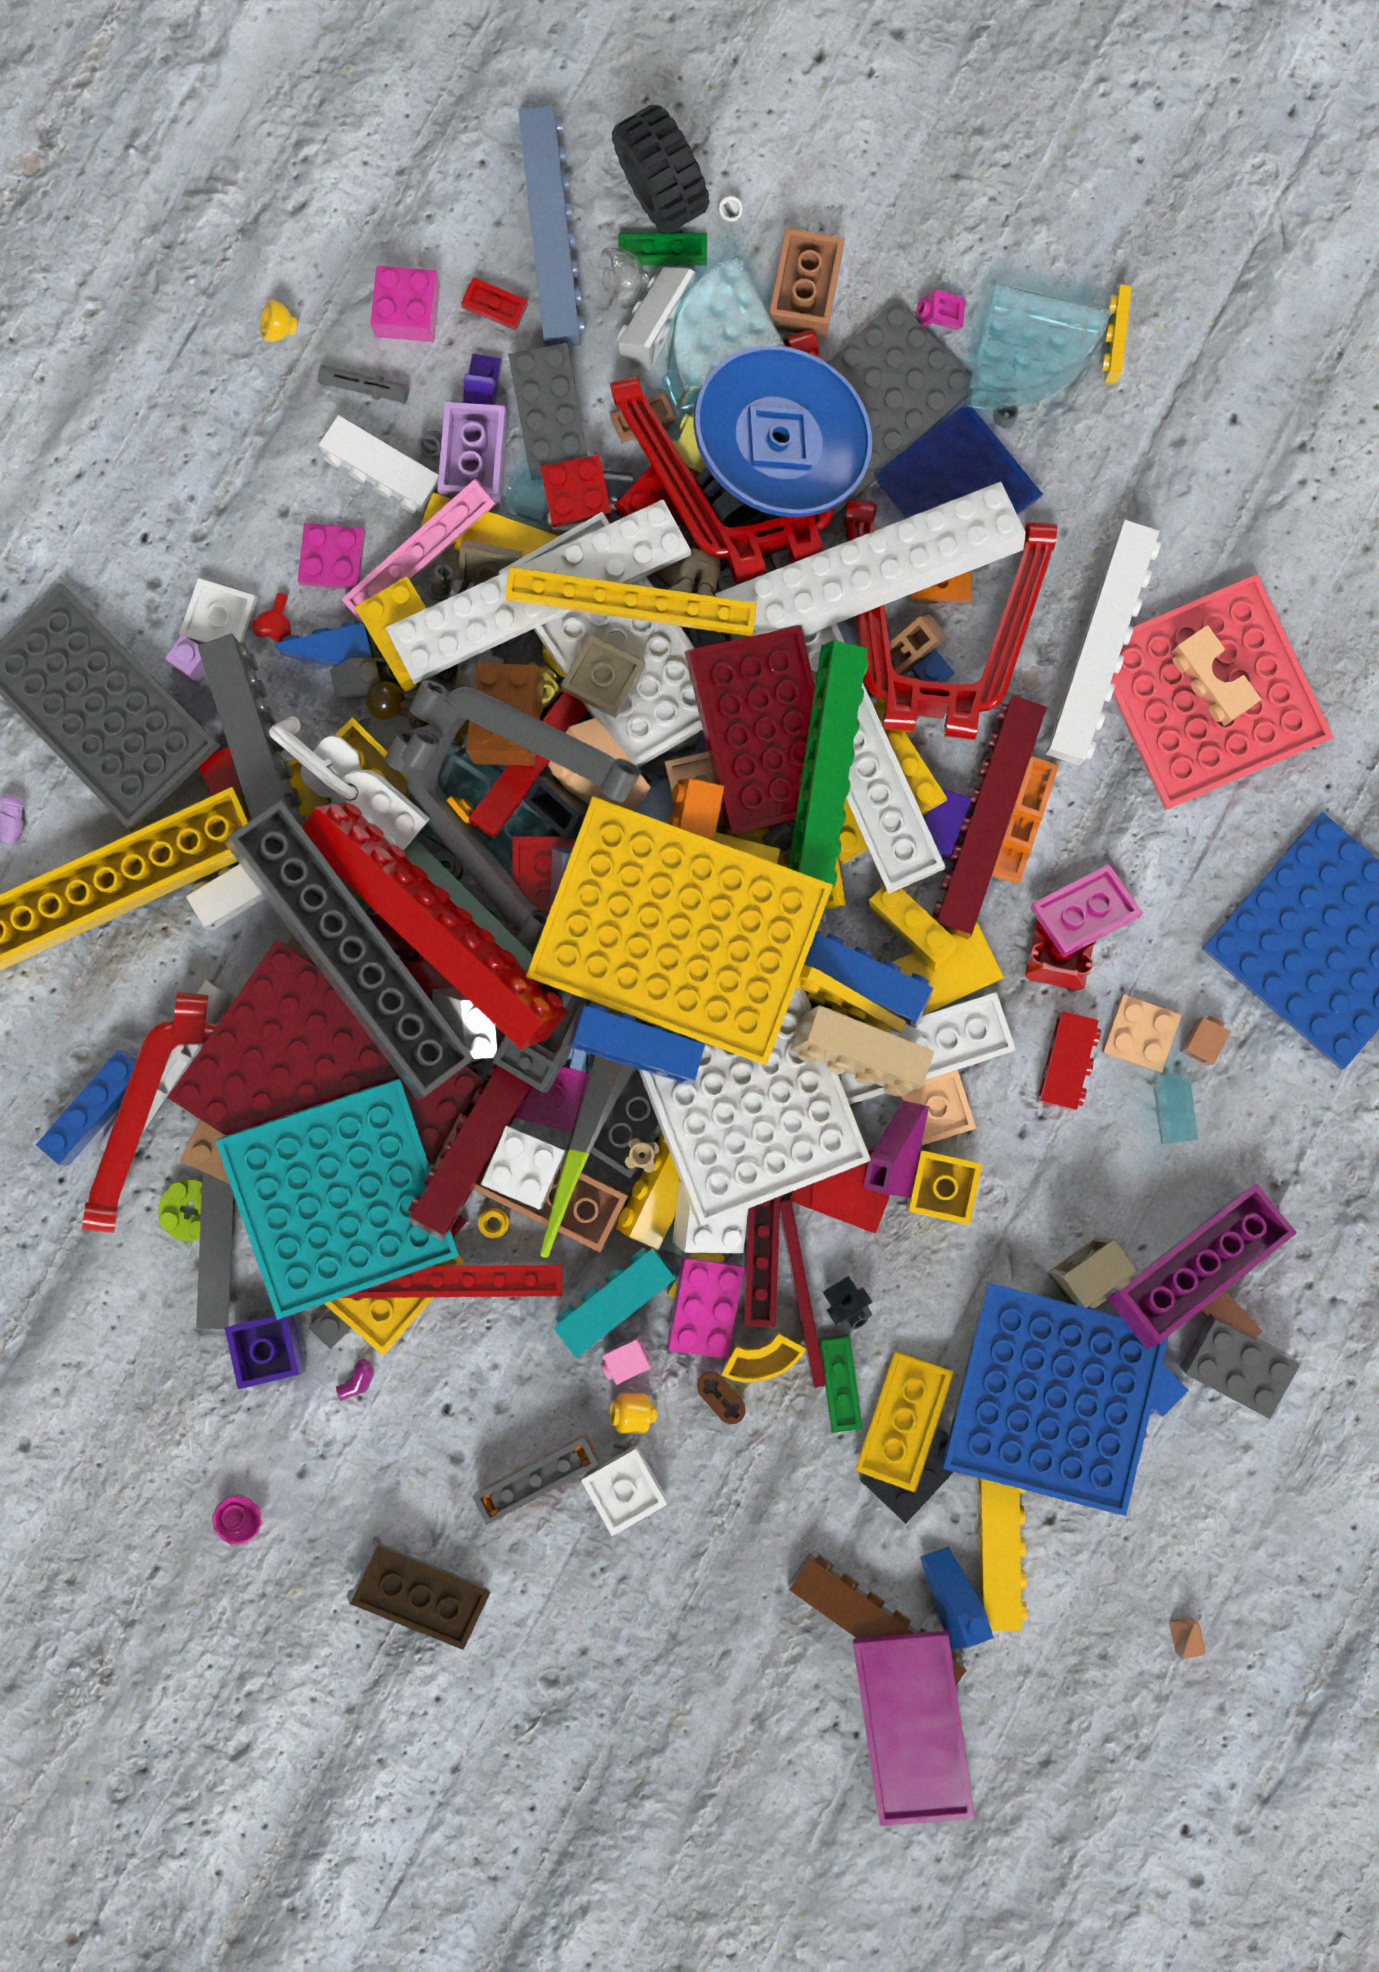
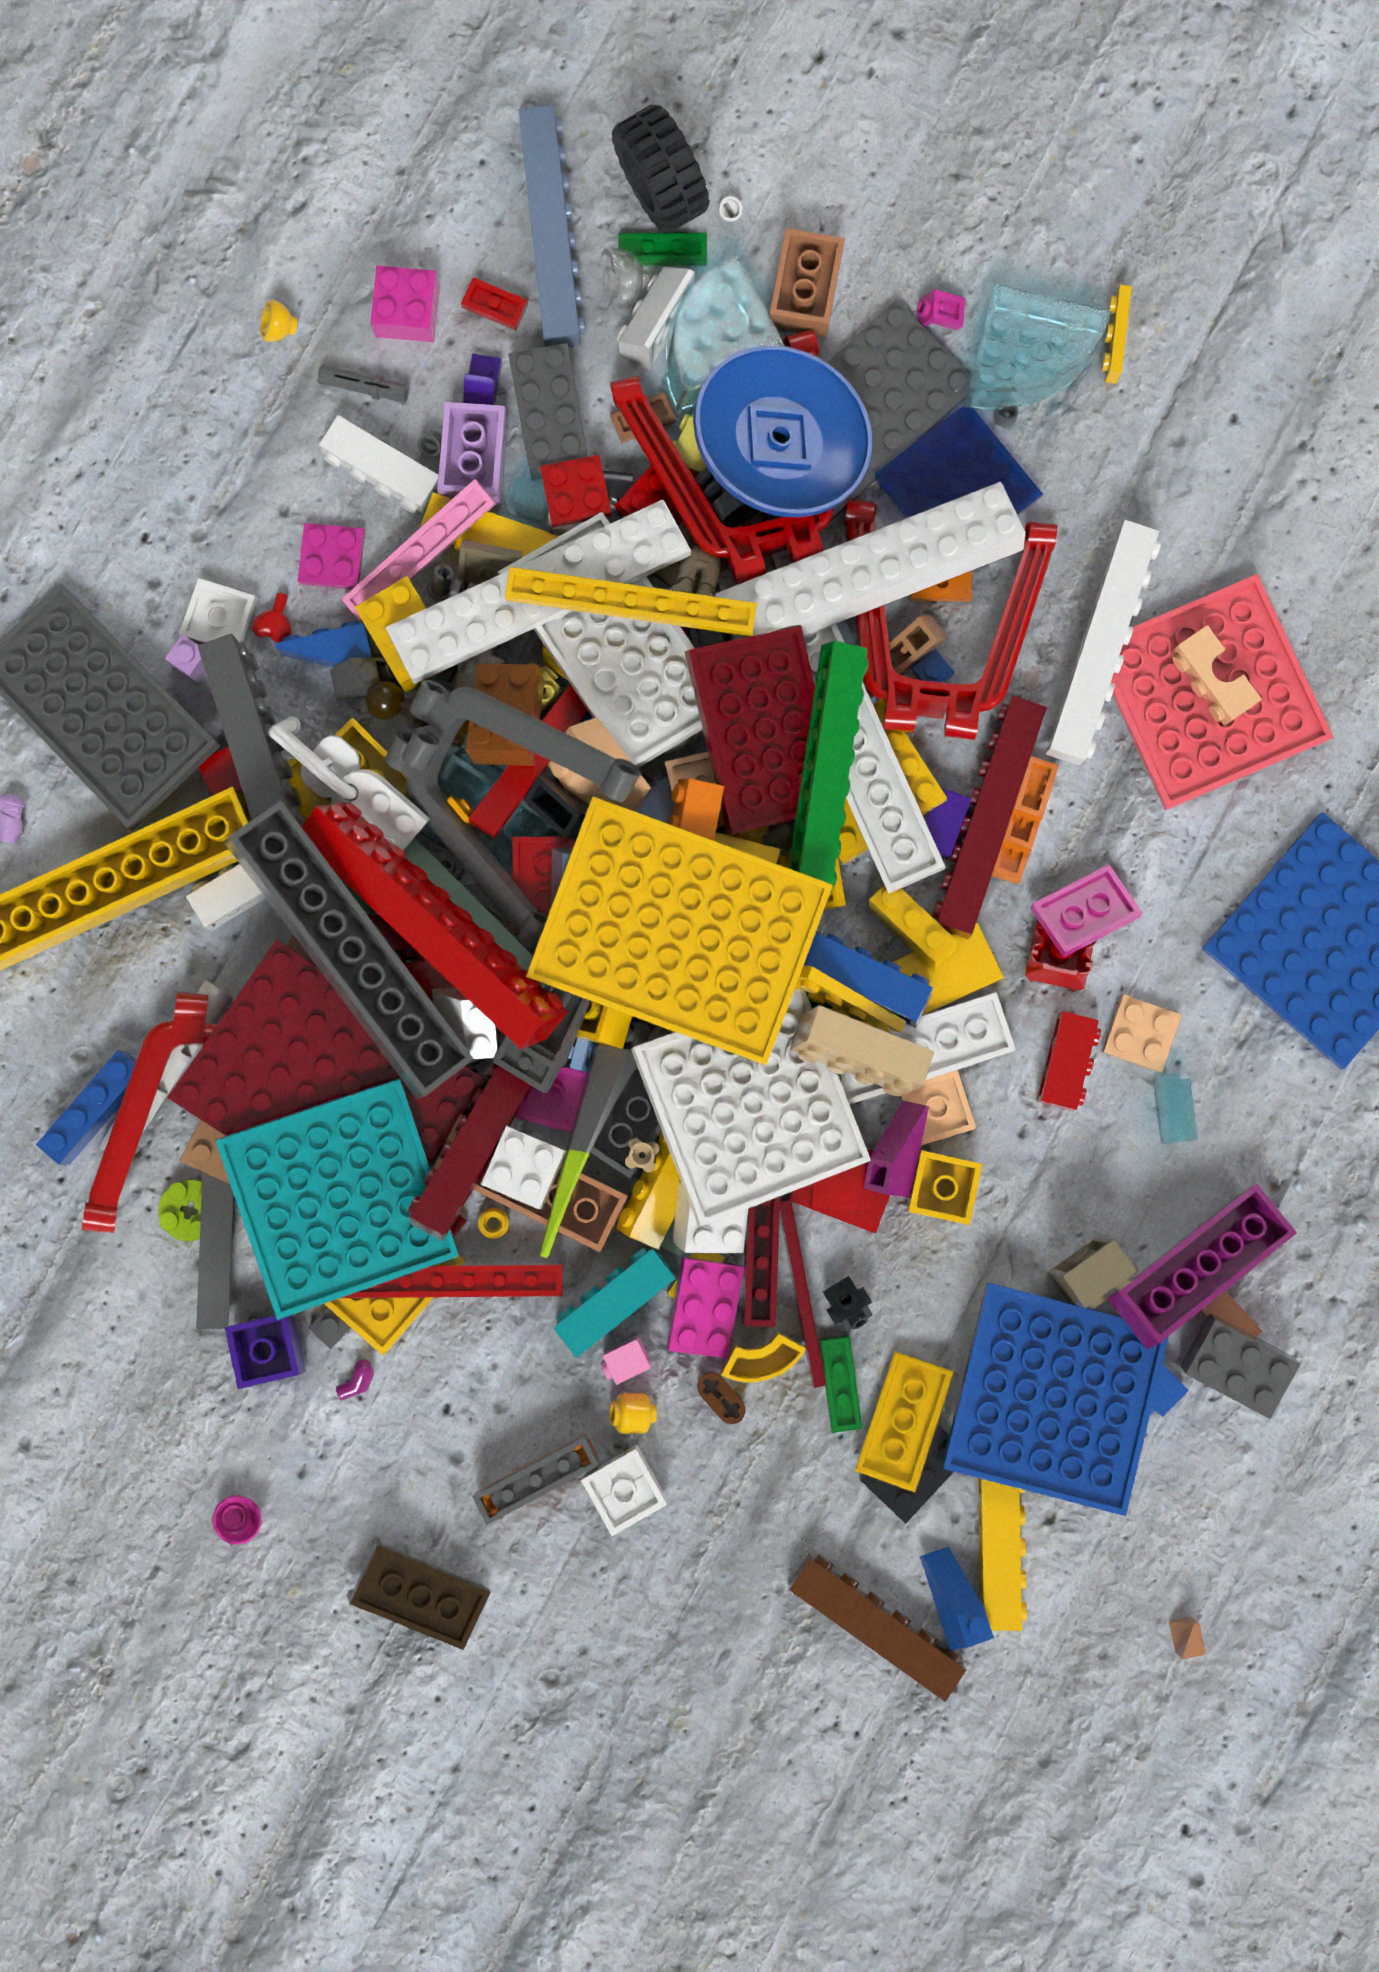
(602, 676): dark tan plate -> none
(636, 1044): blue brick -> none
(914, 1728): magenta tile -> none
(1206, 1040): nougat brick -> none

